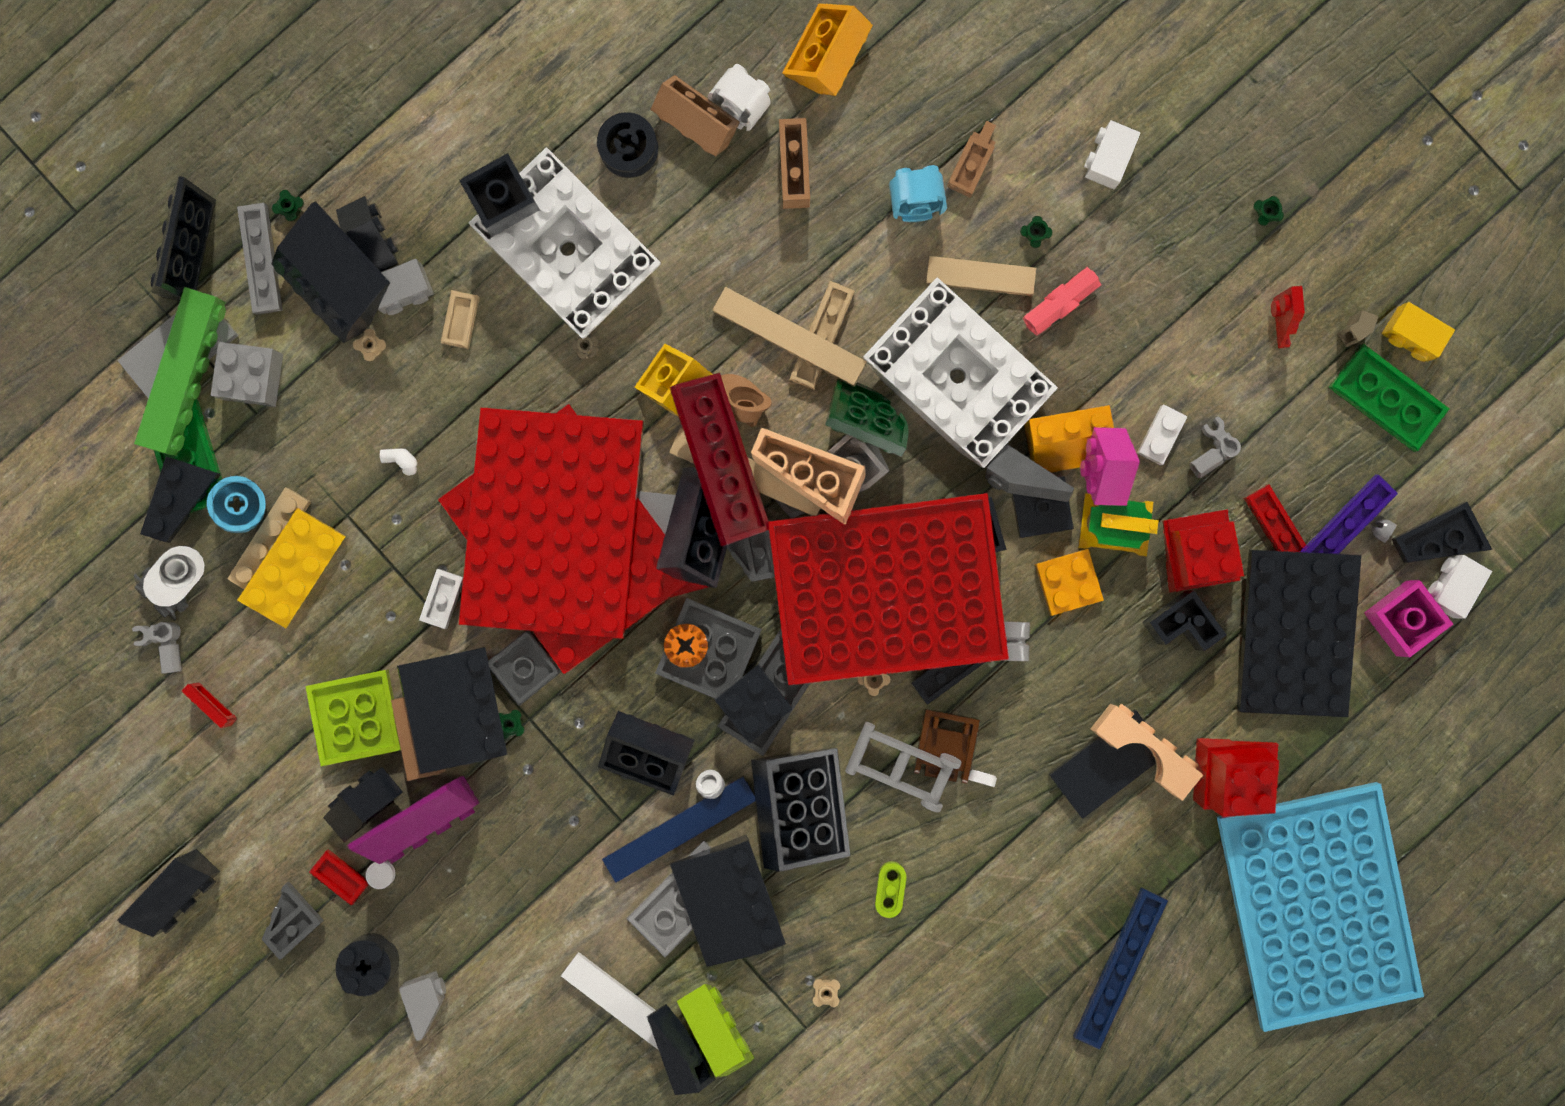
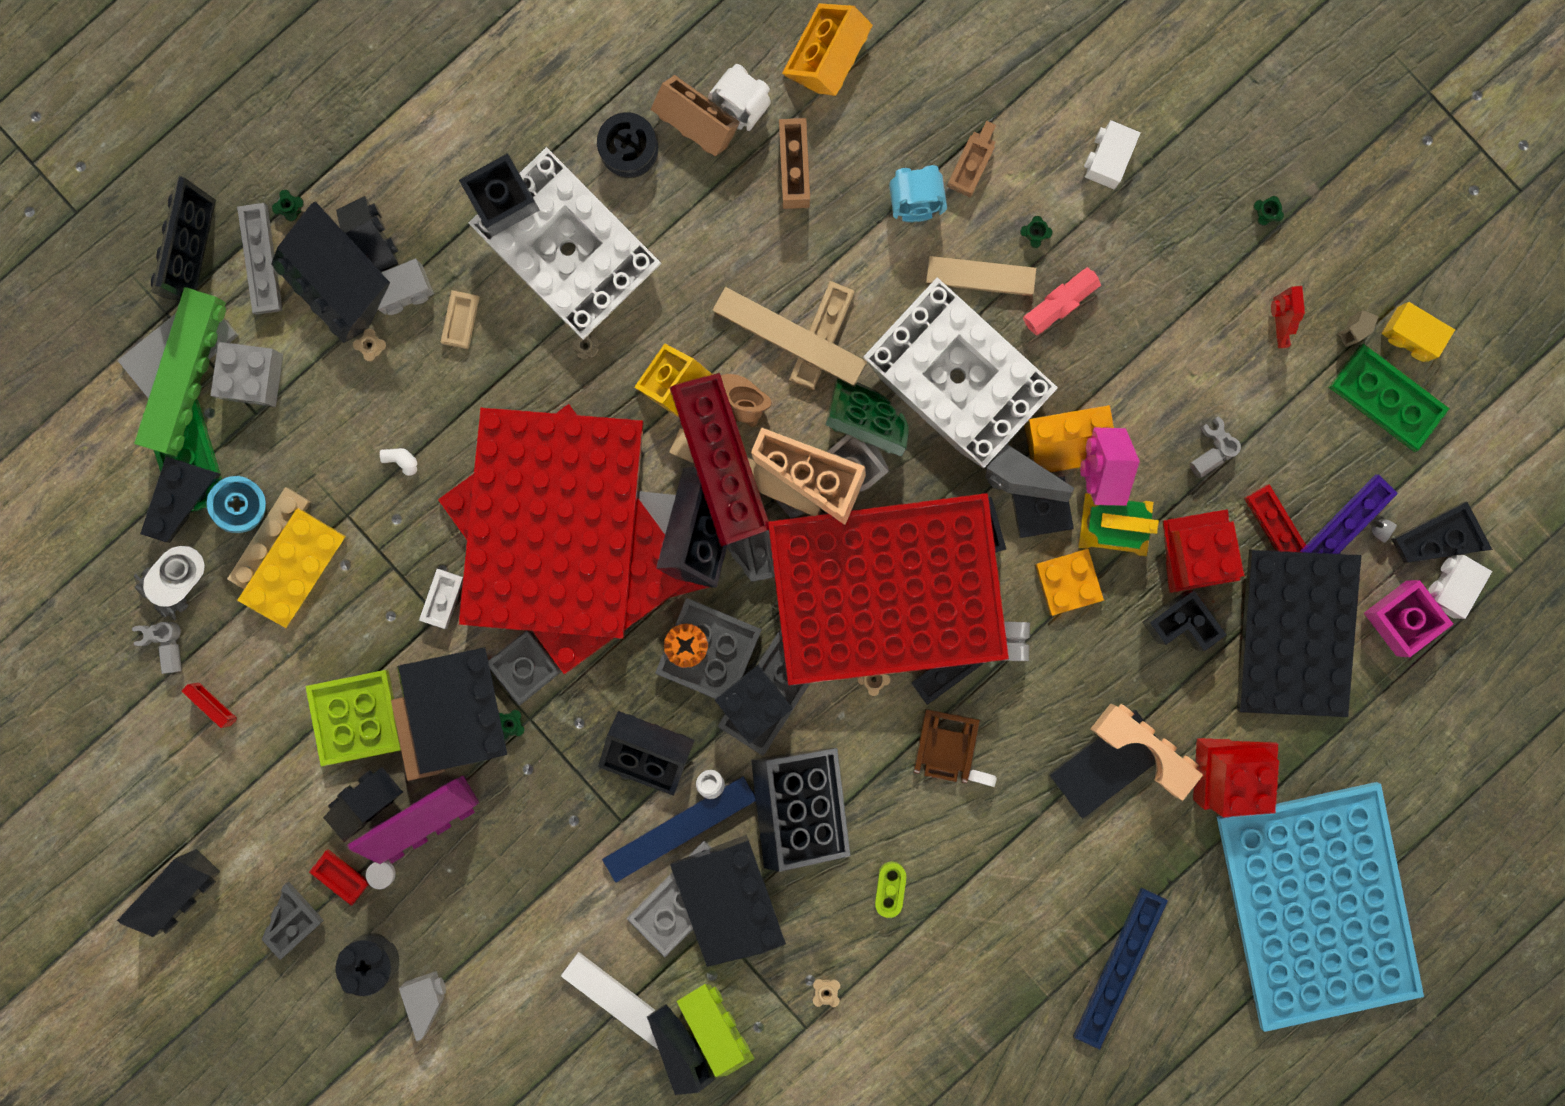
(929, 800): light grey piece -> none
(1162, 434): white plate -> none

